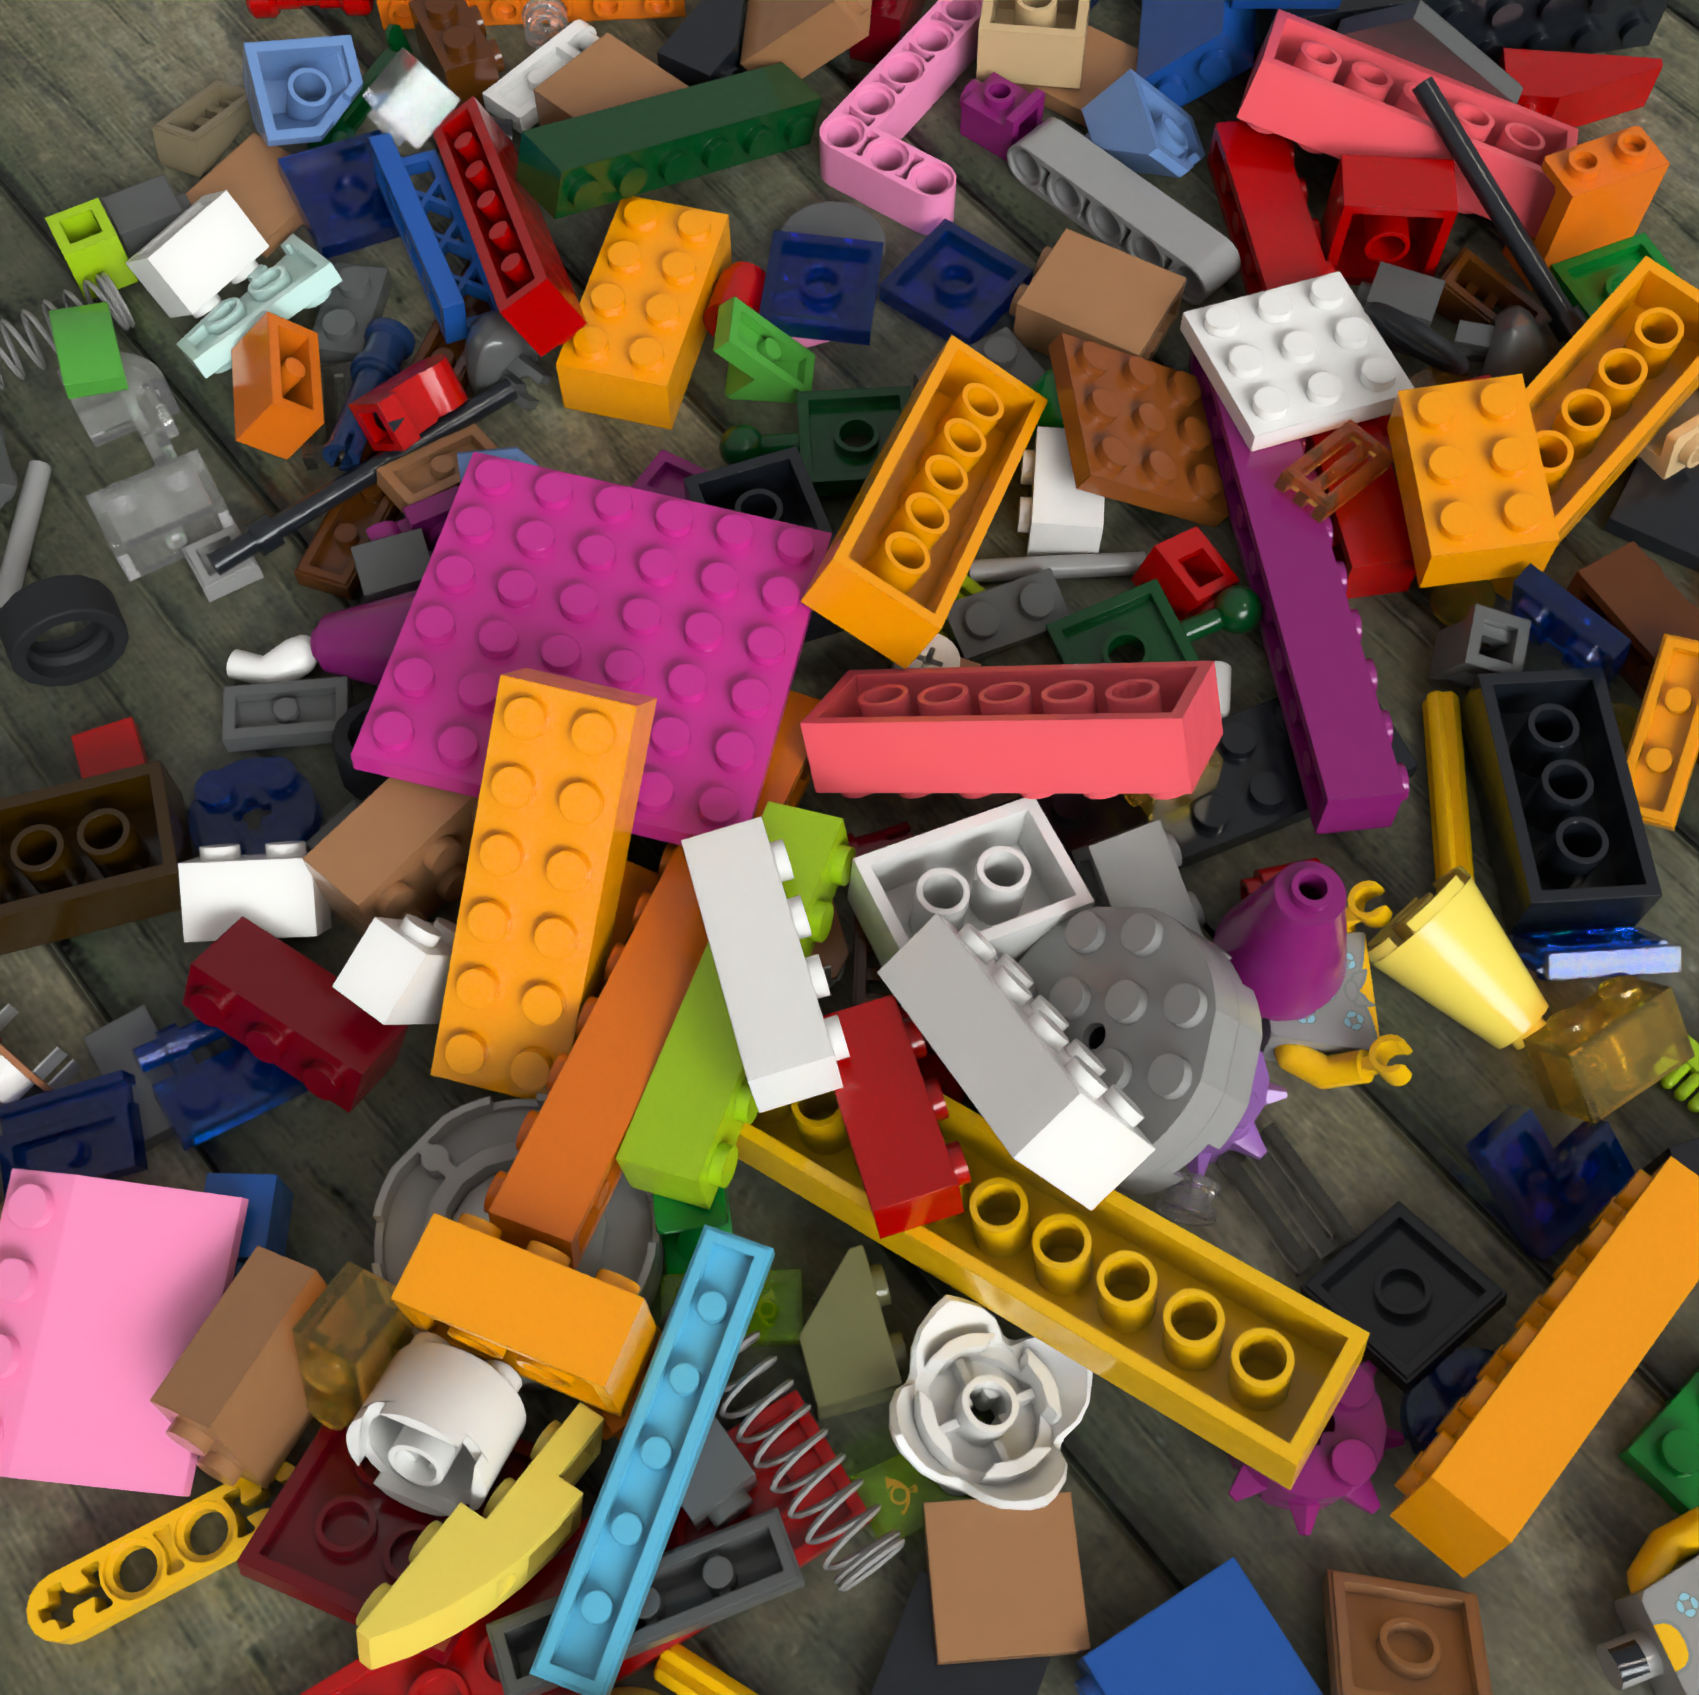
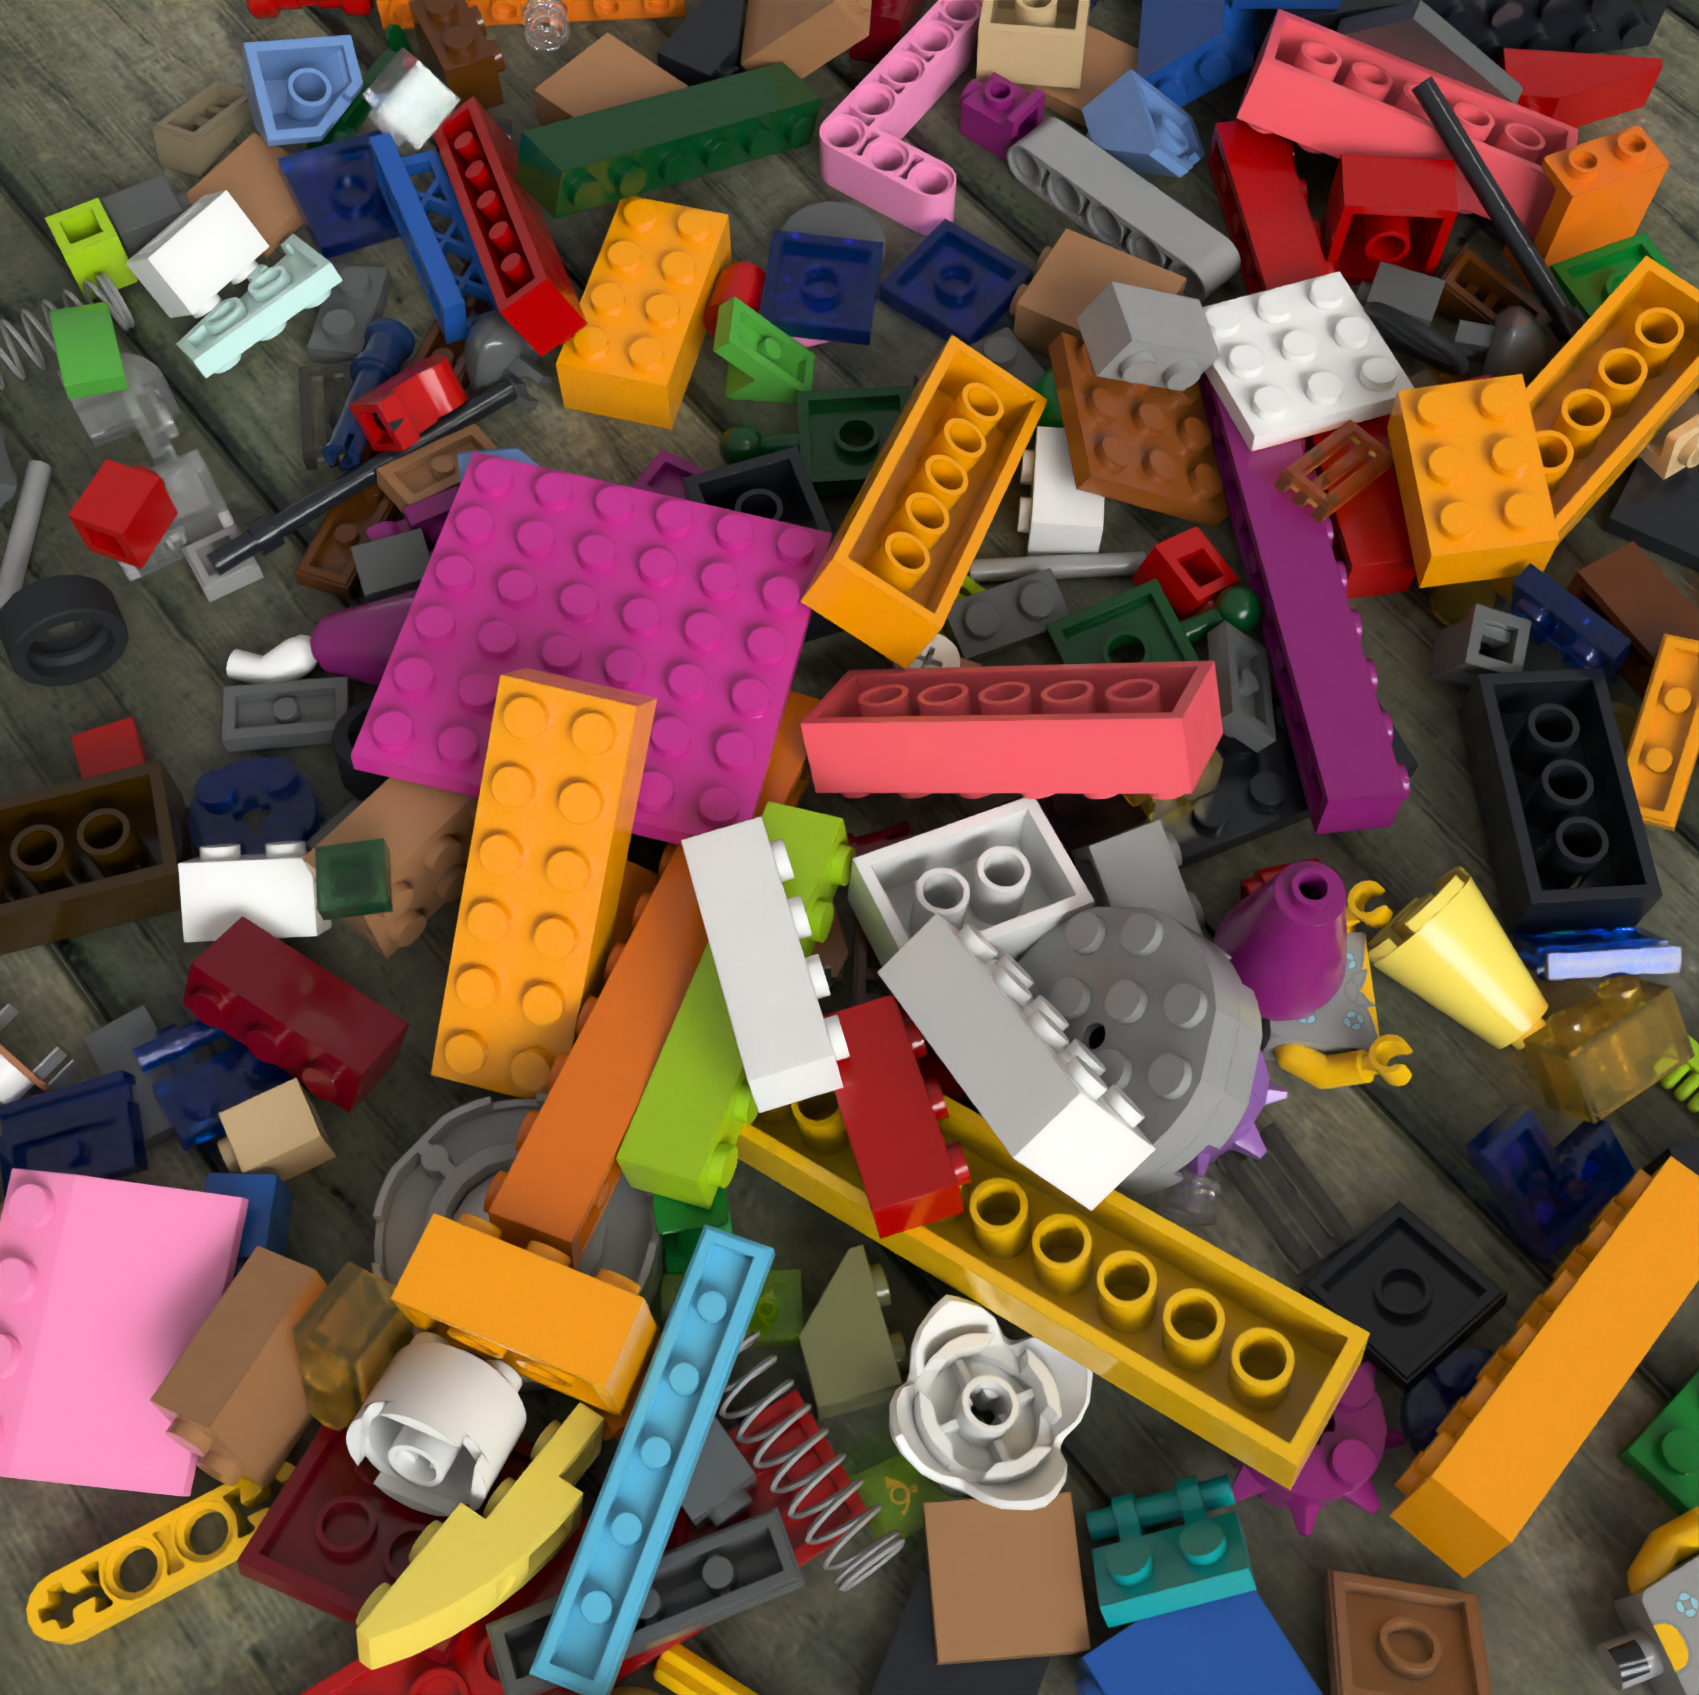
(123, 513): none -> red brick
(275, 1133): none -> tan brick
(277, 386): orange brick -> none
(353, 879): none -> clear green plate
(400, 970): white piece -> none
(514, 95): white plate -> none
(1147, 337): none -> light grey brick
(1172, 1566): none -> teal plate
(1242, 686): none -> dark grey plate
(1447, 783): yellow axle -> none

